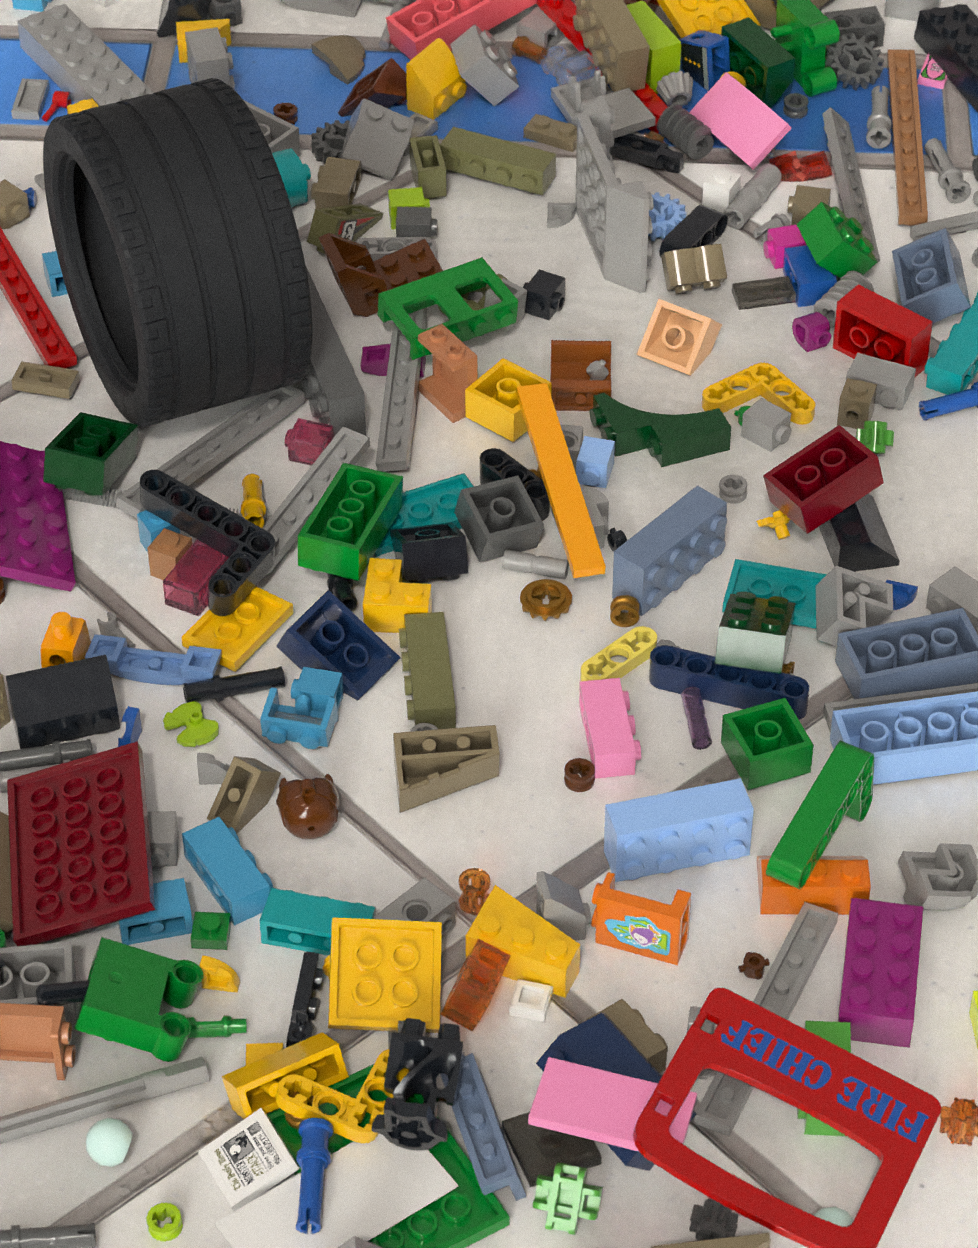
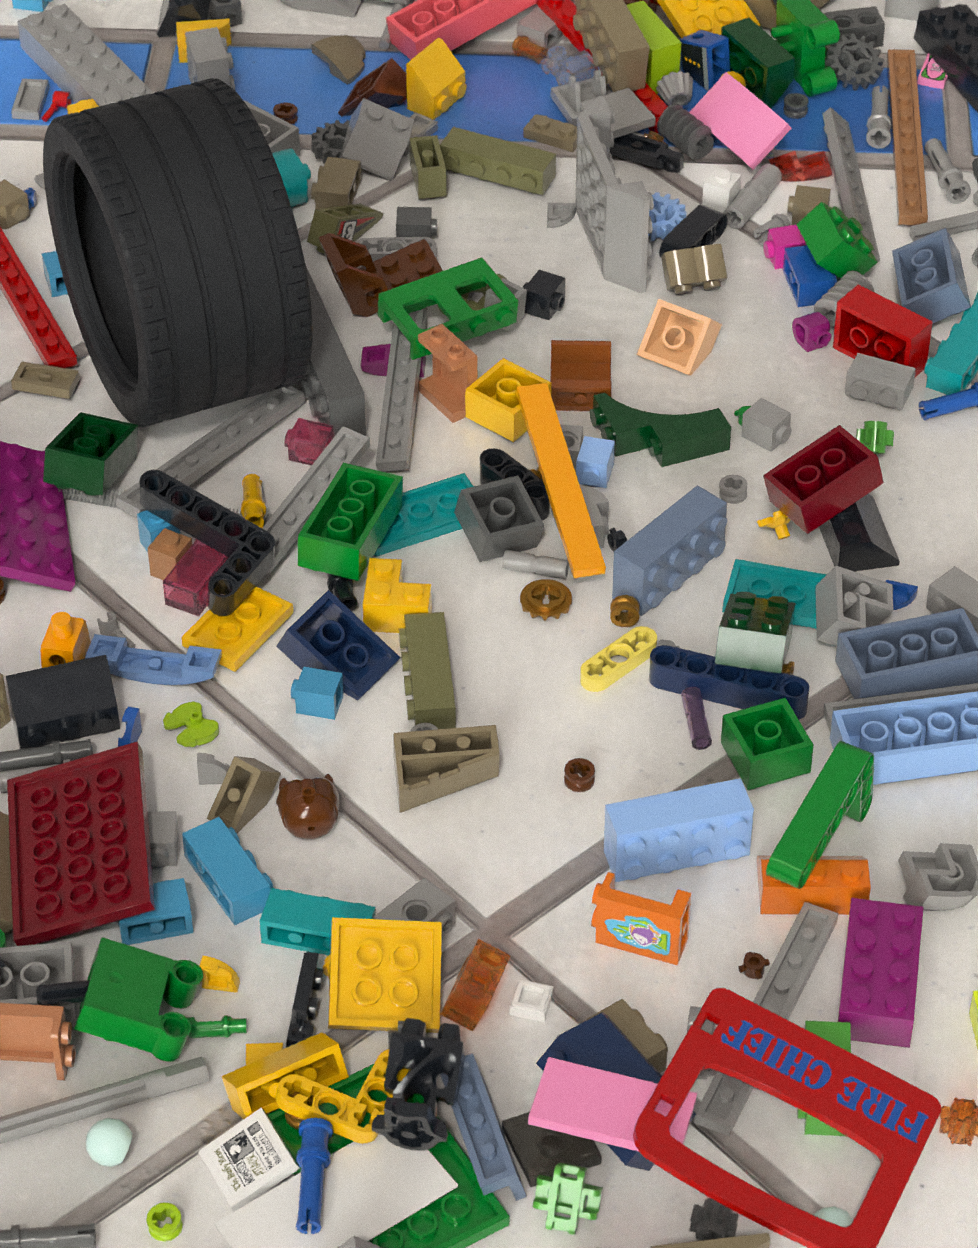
(210, 930): green plate -> none
(222, 687): black pin -> none
(298, 723): dark azure window -> none
(405, 198): lime brick -> none
(430, 552): black slope -> none
(470, 893): clear orange bush -> none
(485, 64): light grey brick -> none
(536, 947): yellow wedge -> none
(562, 906): light grey slope -> none
(597, 370): light grey piece -> none
(608, 727): bright pink brick -> none
(760, 380): yellow beam -> none
(763, 293): clear smoke tile -> none
(859, 398): dark tan brick -> none

